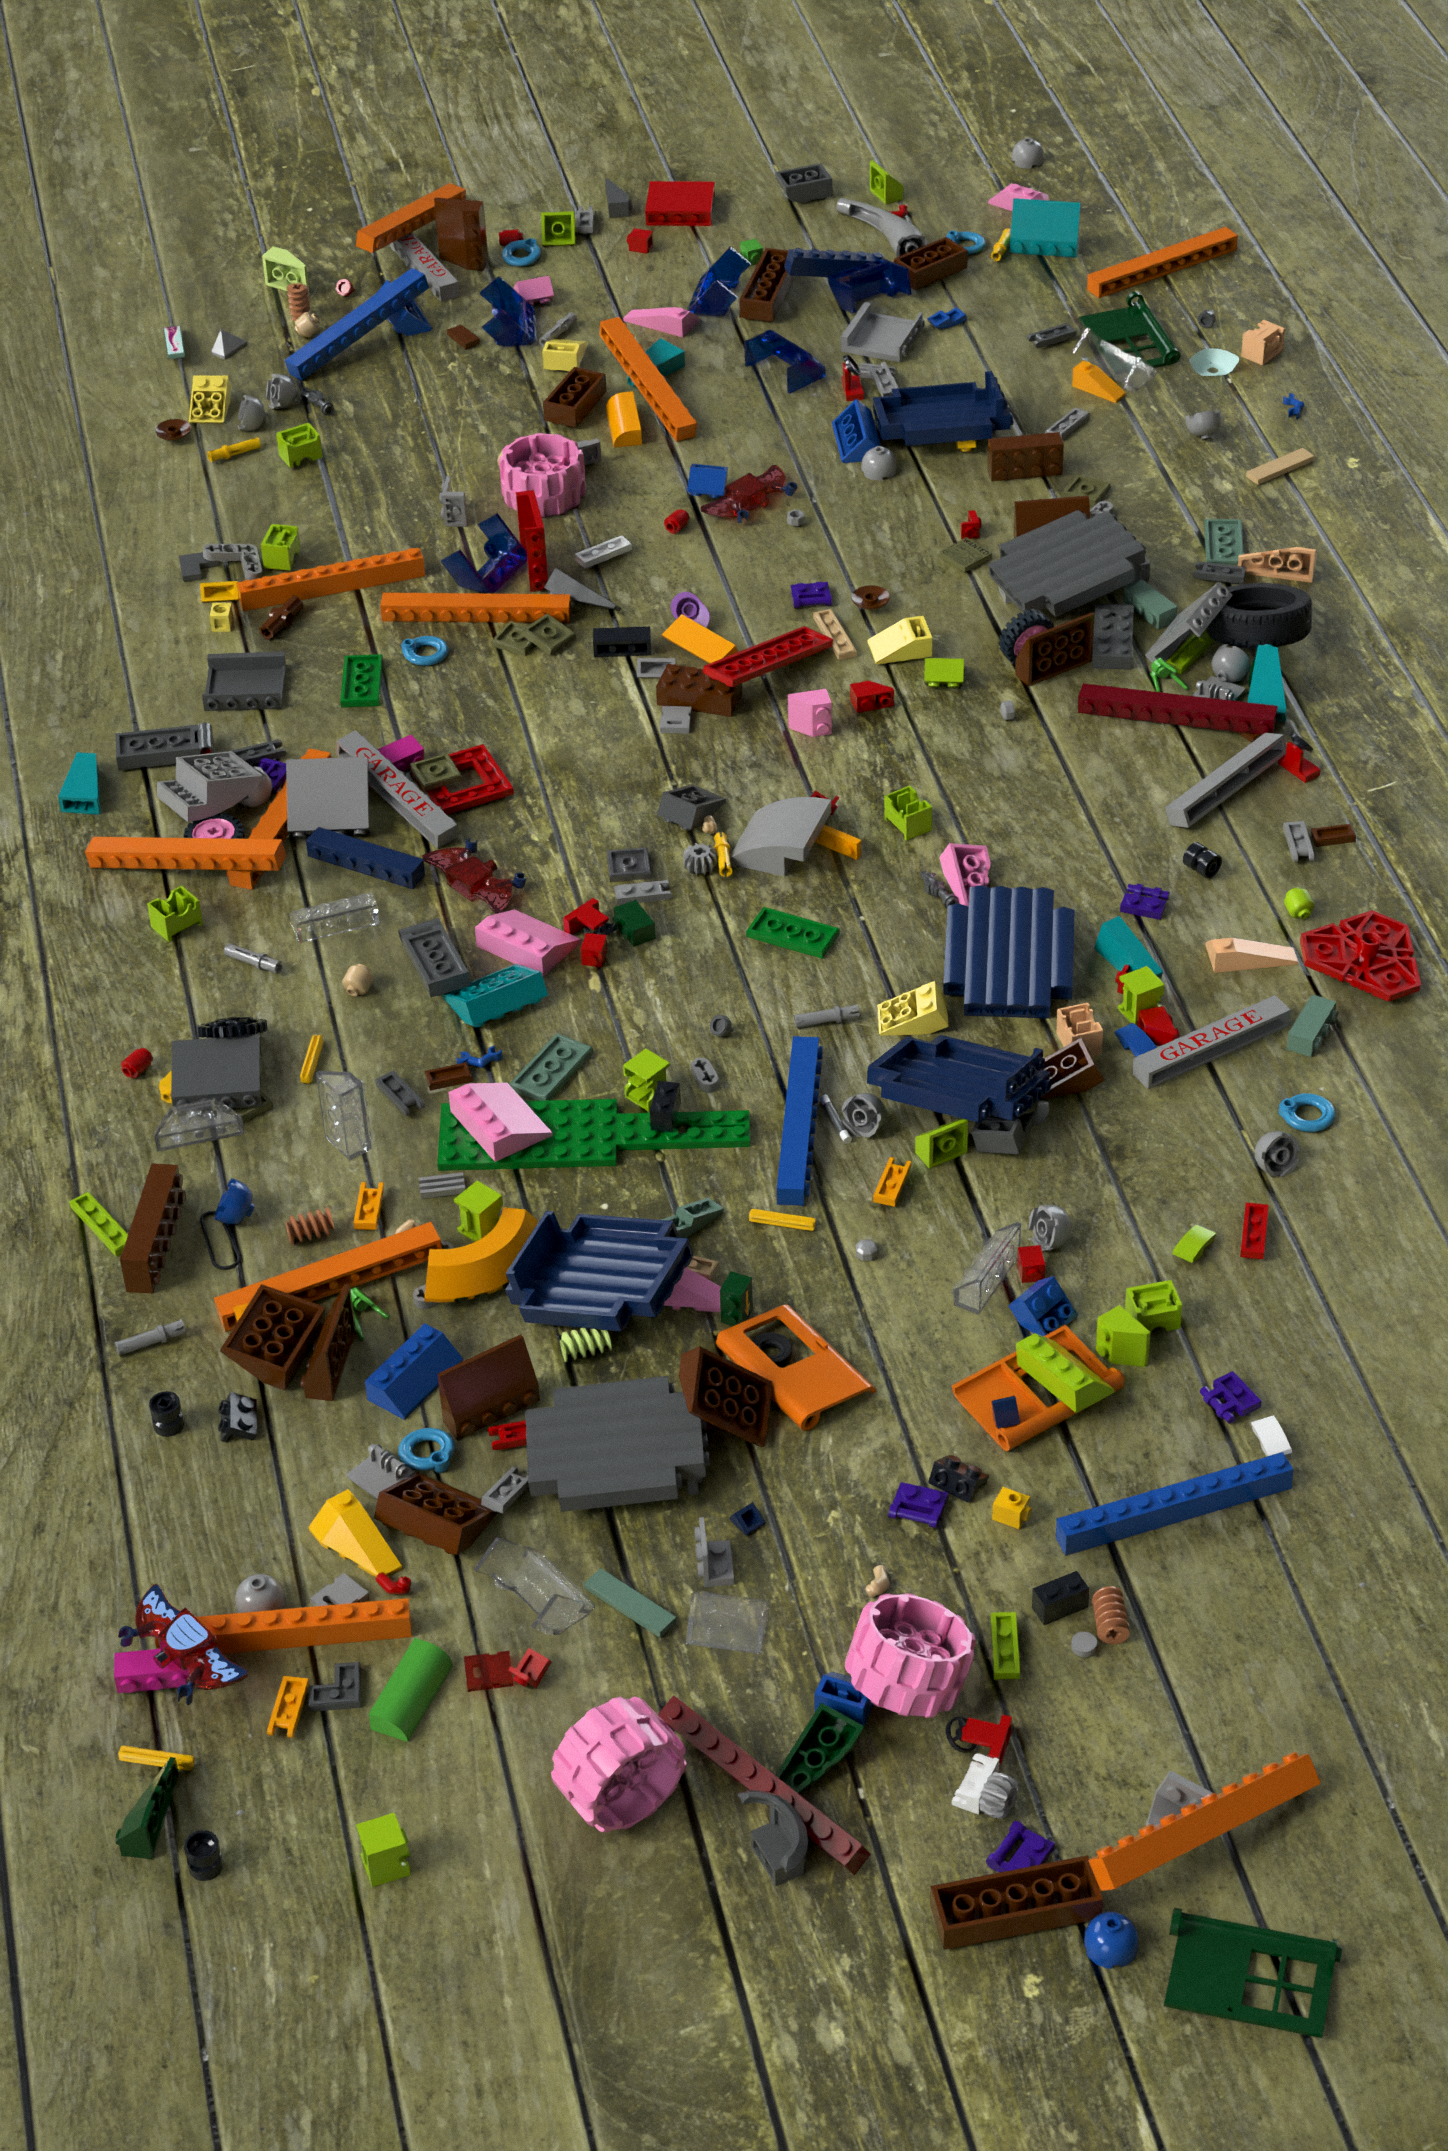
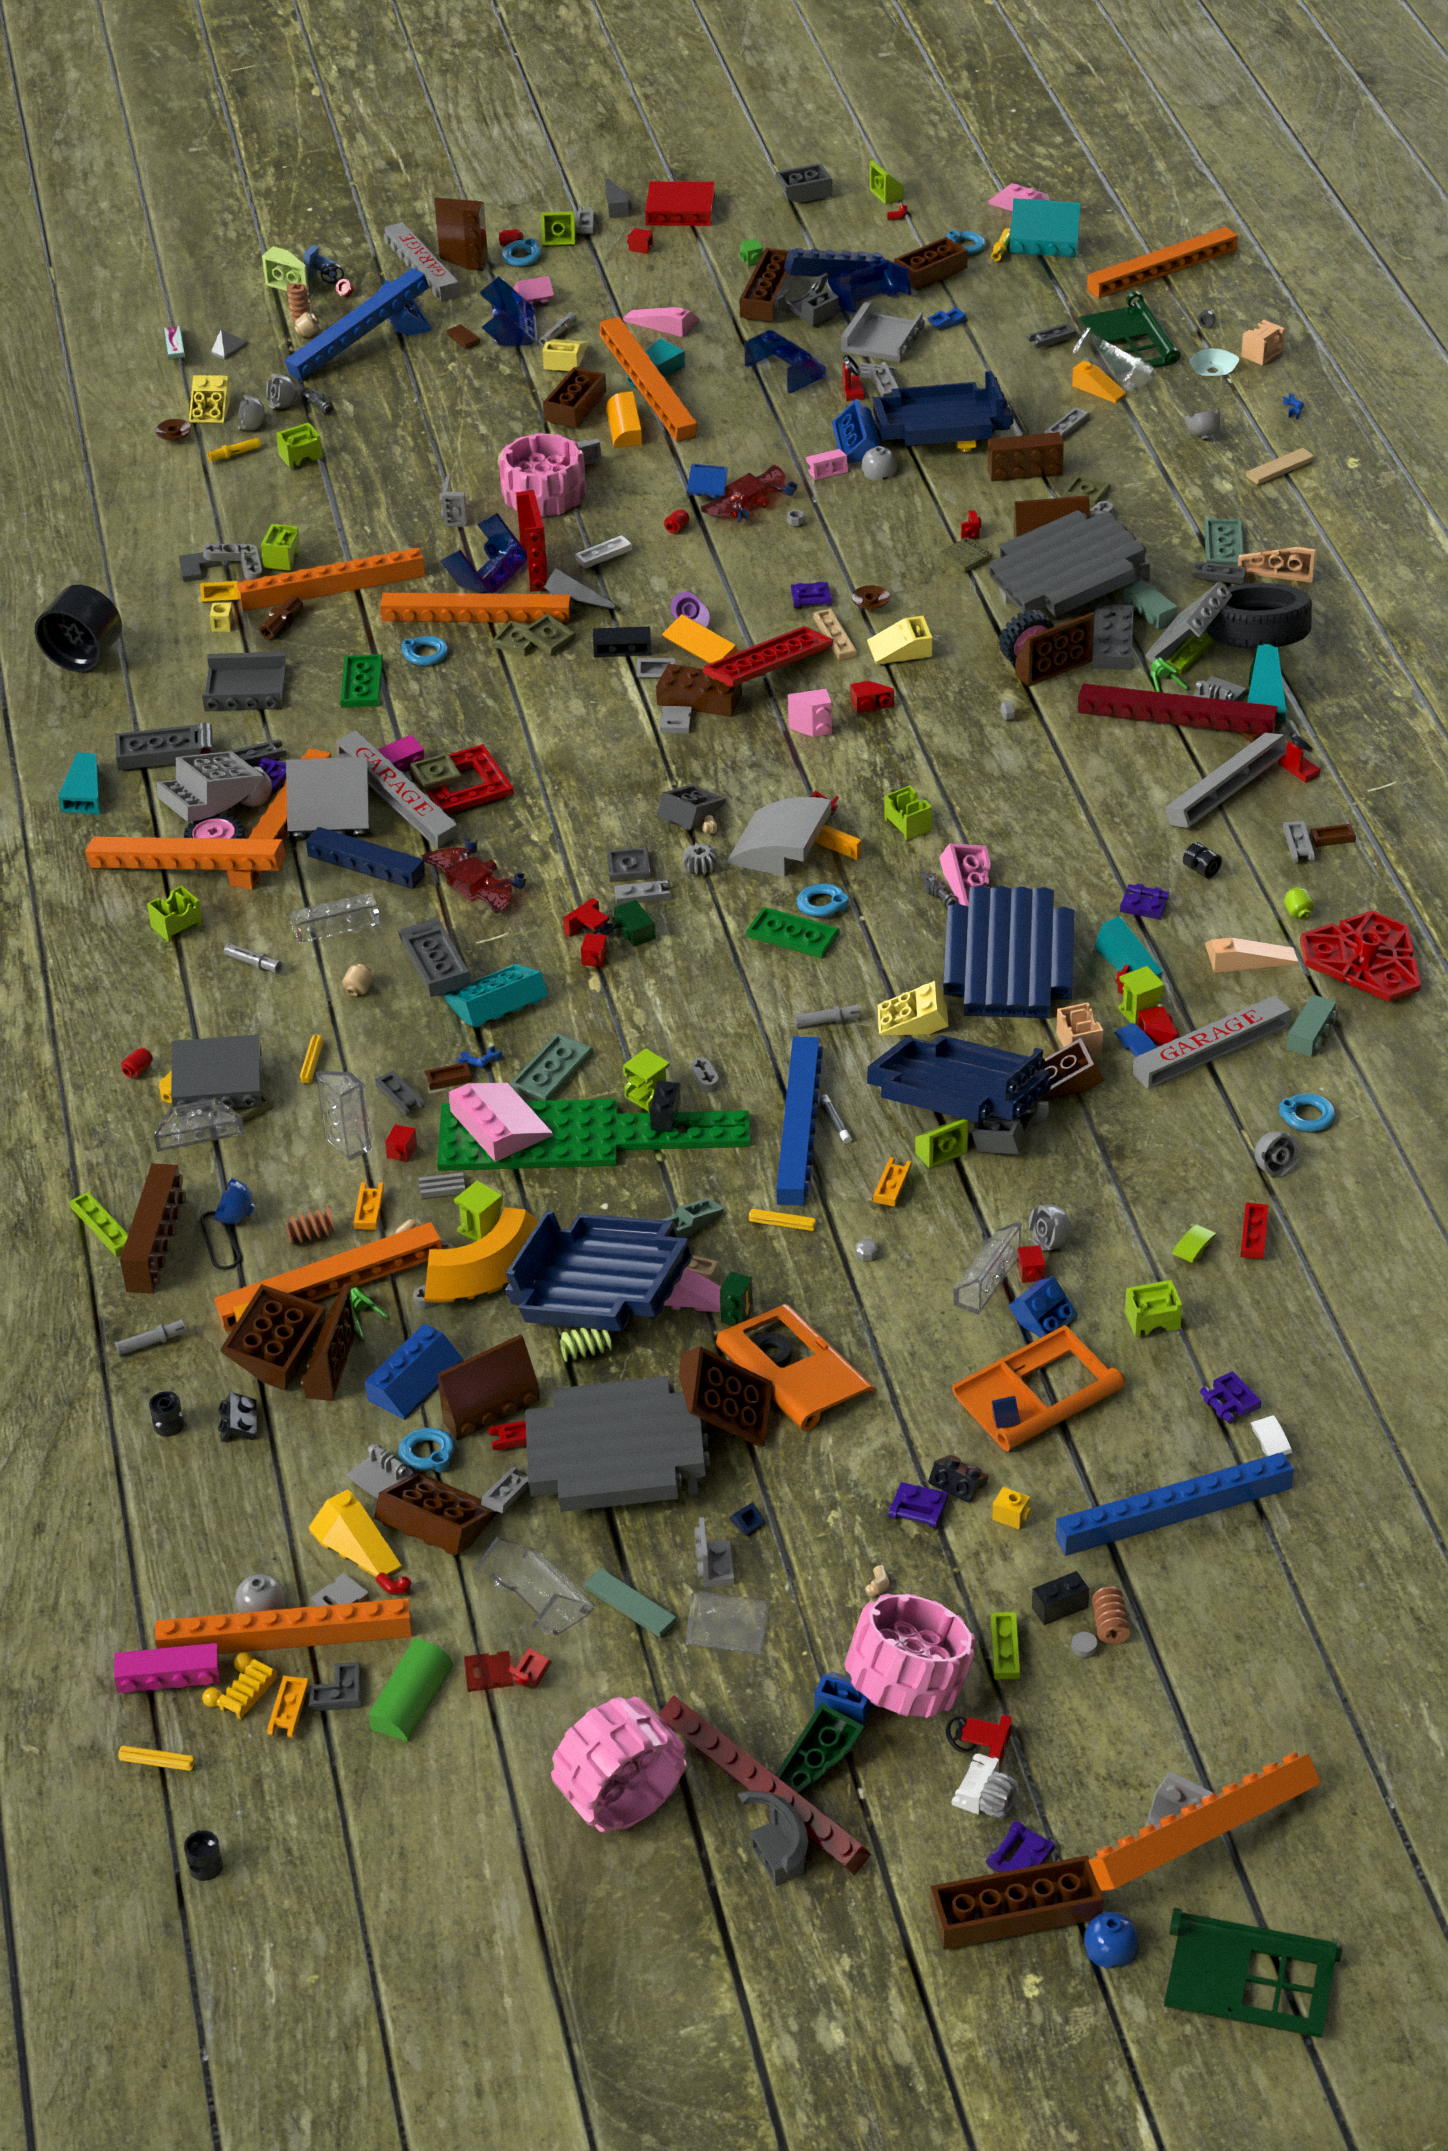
(78, 628): none -> black wheel
(145, 1820): dark green wedge -> none
(183, 1642): torso -> none
(232, 1027): black gear -> none
(246, 1690): none -> yellow gear
(317, 262): none -> medium blue piece
(384, 1849): lime piece -> none
(401, 1143): none -> red brick
(405, 219): orange brick -> none
(524, 940): bright pink slope -> none
(713, 289): clear blue windscreen -> none
(721, 1025): dark grey tile -> none
(723, 849): yellow pin -> none
(814, 305): none -> dark grey piece
(827, 464): none -> bright pink hinge
(838, 904): none -> dark azure piece
(864, 1114): light grey cylinder -> none
(899, 232): light grey brick -> none
(944, 671): lime slope -> none
(1028, 153): light grey cylinder -> none
(1061, 1372): lime slope -> none
(1122, 1338): lime slope -> none
(1230, 664): light grey cylinder -> none

